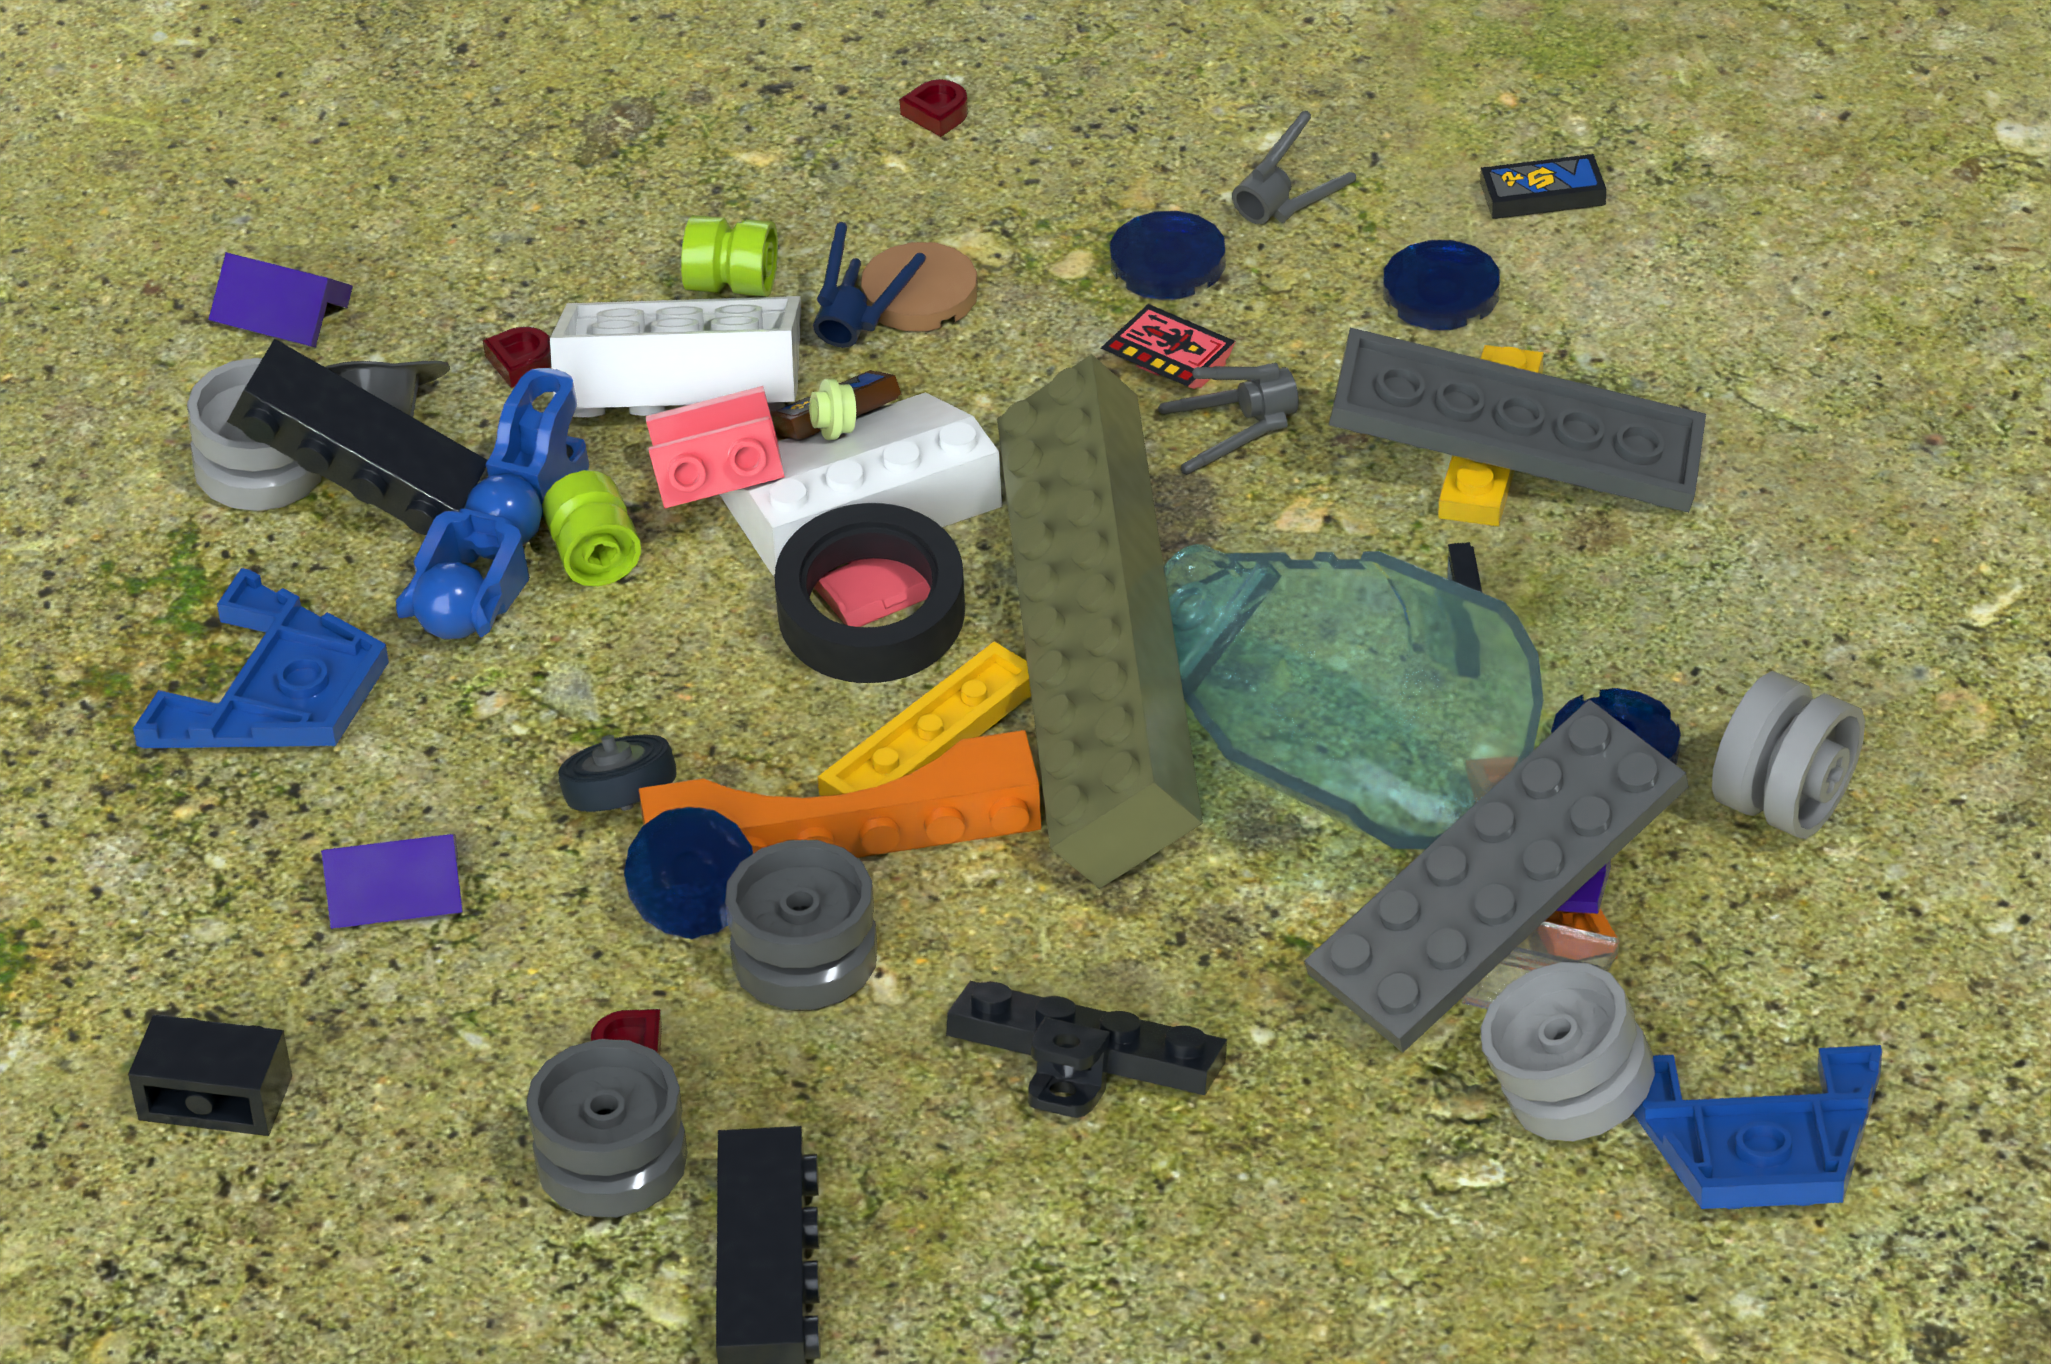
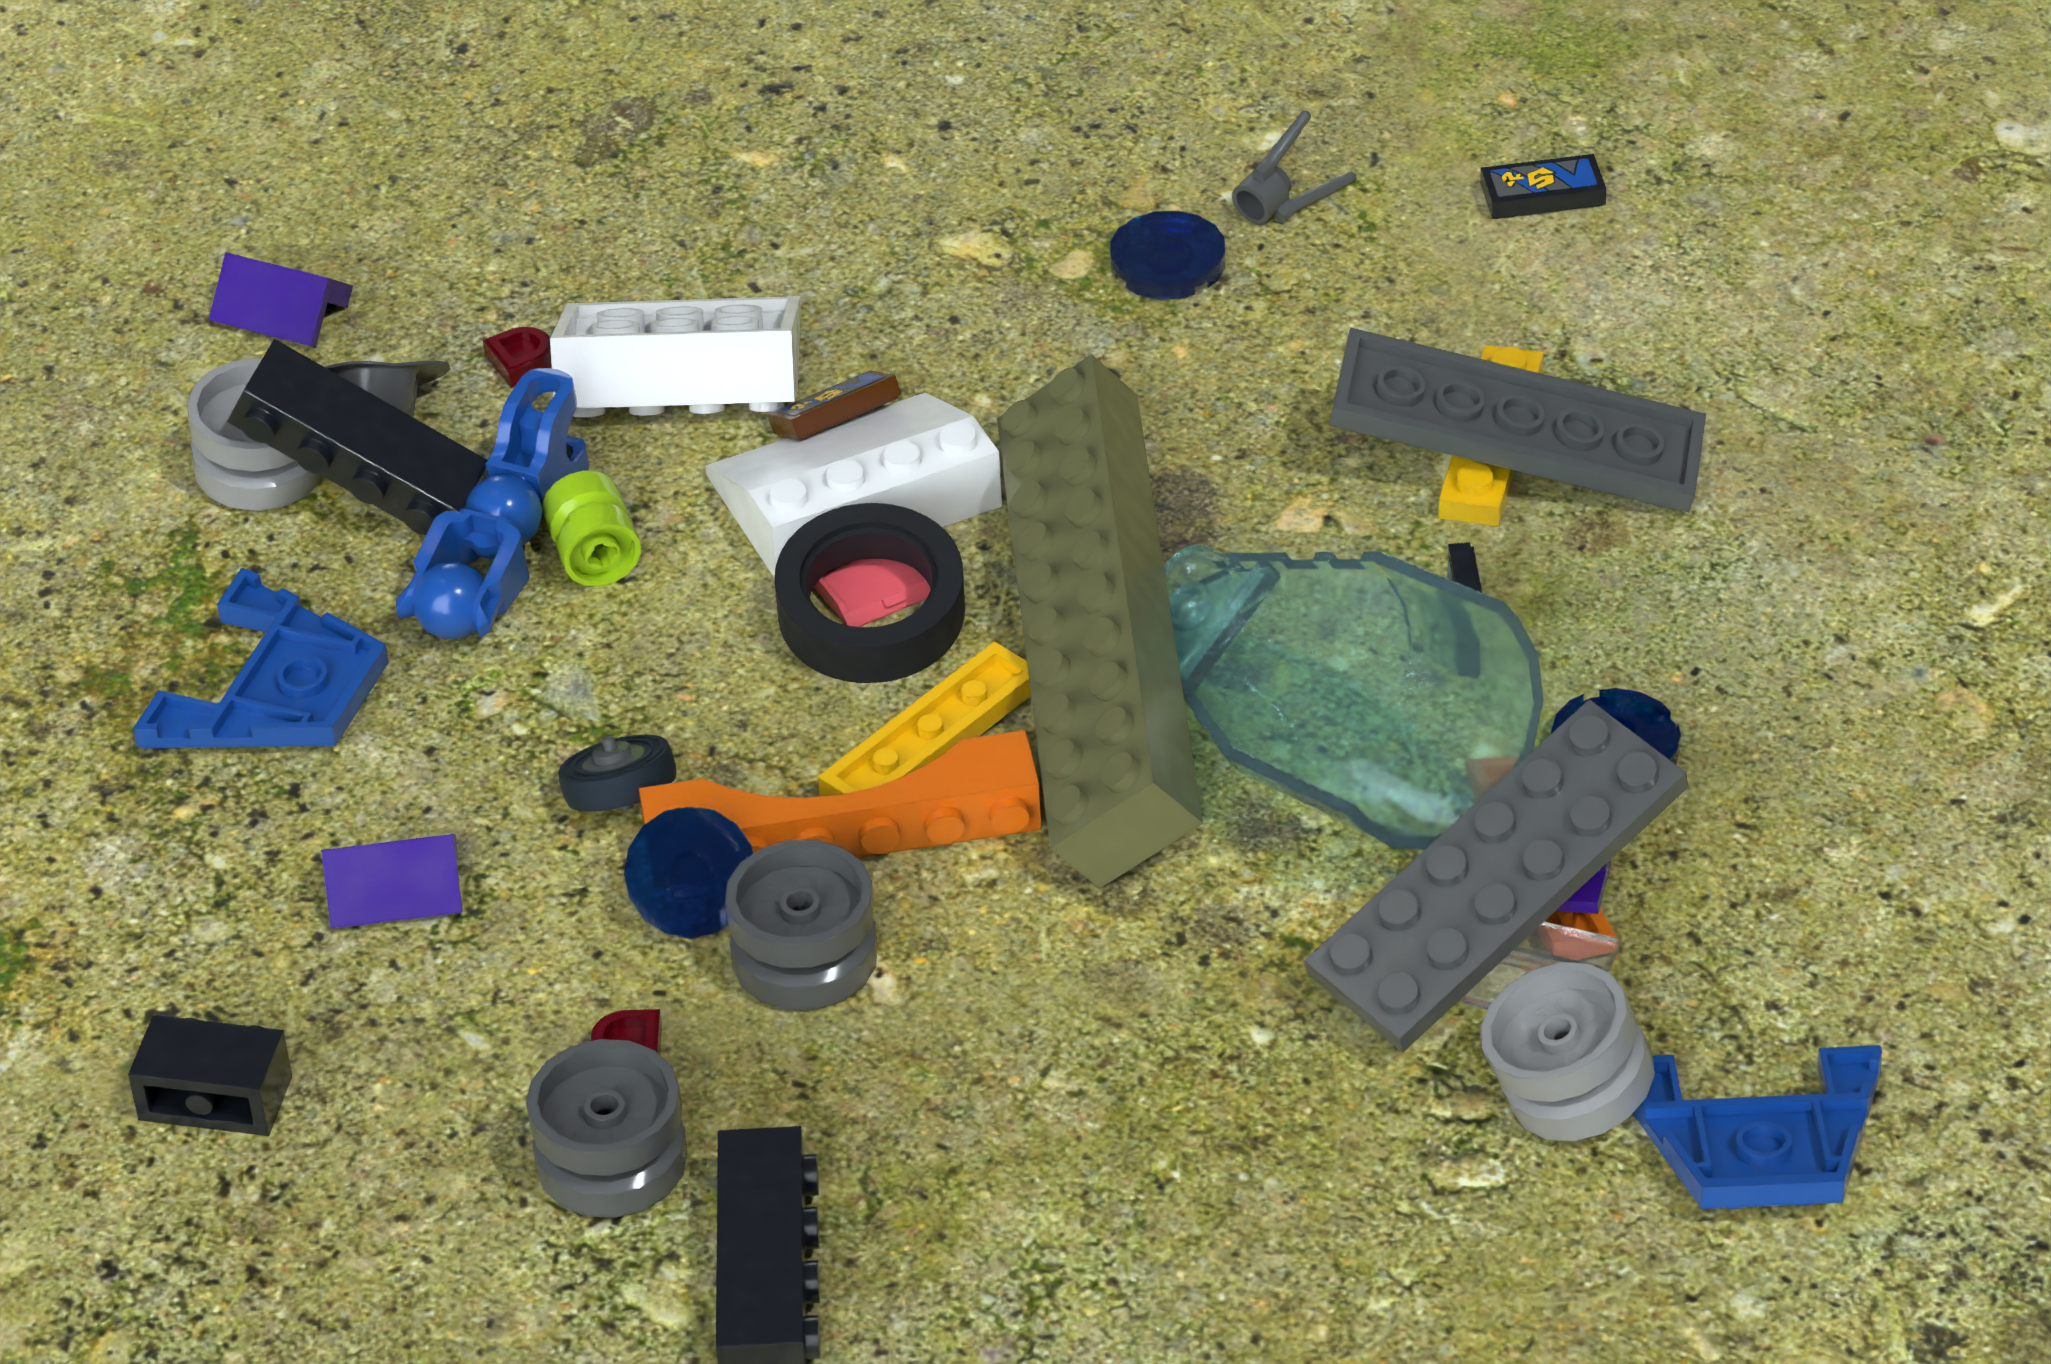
(714, 447): coral panel -> none
(735, 256): lime wheel -> none
(833, 409): yellowish green plate -> none
(845, 307): dark blue plant -> none
(936, 106): dark red tile -> none
(939, 290): medium nougat tile -> none
(1082, 1045): black plate -> none
(1169, 345): piece -> none
(1266, 395): dark grey plant -> none
(1441, 284): clear blue tile -> none
(1788, 754): light grey wheel -> none

